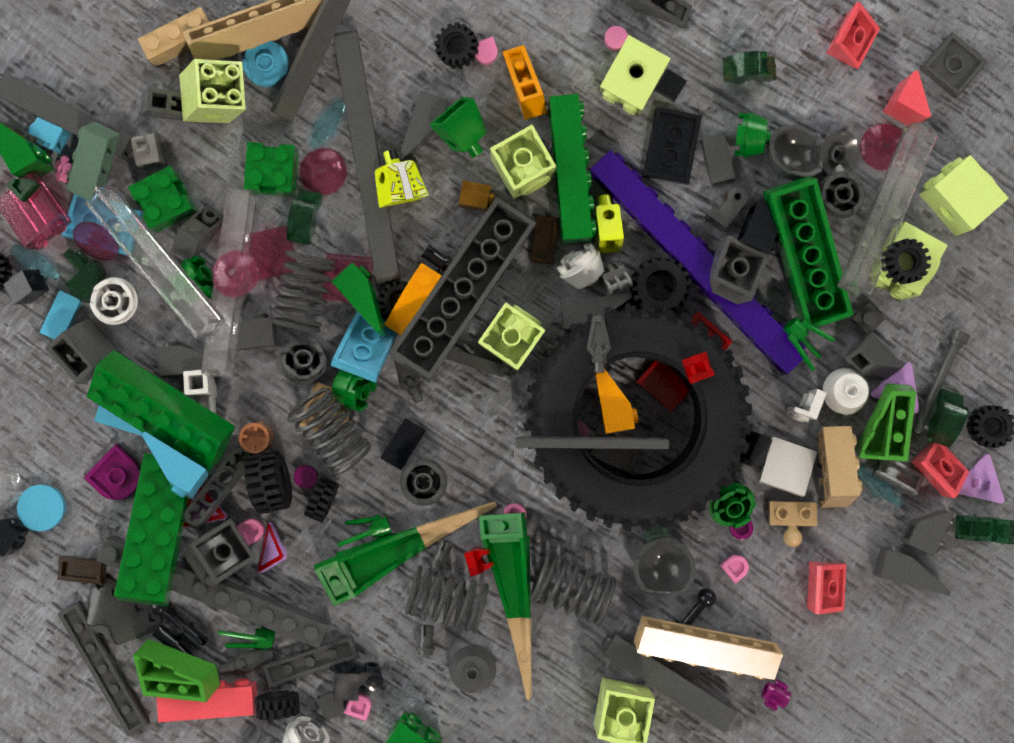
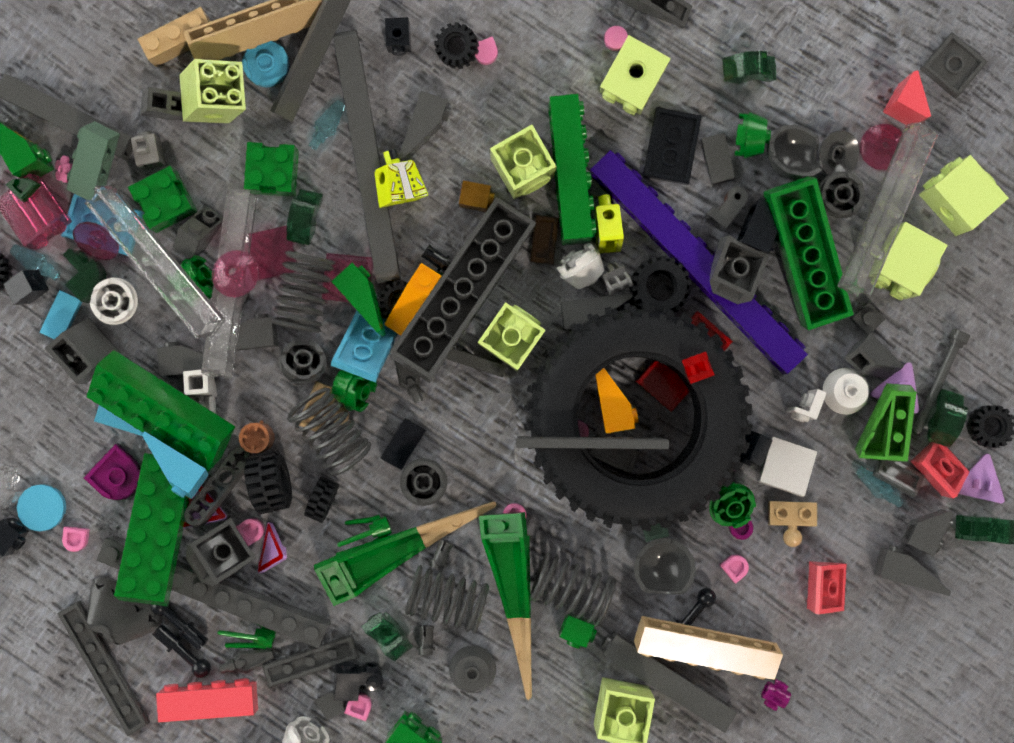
(49, 135): medium azure brick -> none
(75, 538): none -> bright pink tile
(81, 570): dark brown tile -> none
(174, 674): bright green wedge -> none
(277, 705): black tyre -> none
(305, 476): magenta tile -> none
(330, 180): clear pink dish -> none
(388, 635): none -> clear green brick
(398, 35): none -> black brick
(461, 126): green torso -> none
(476, 561): red tile -> none
(524, 82): light orange slope -> none
(577, 631): none -> green brick
(598, 343): dark grey piece -> none
(670, 85): black tile -> none
(798, 331): green plant -> none
(838, 466): tan wedge -> none
(854, 37): coral slope -> none
(919, 261): black tyre -> none

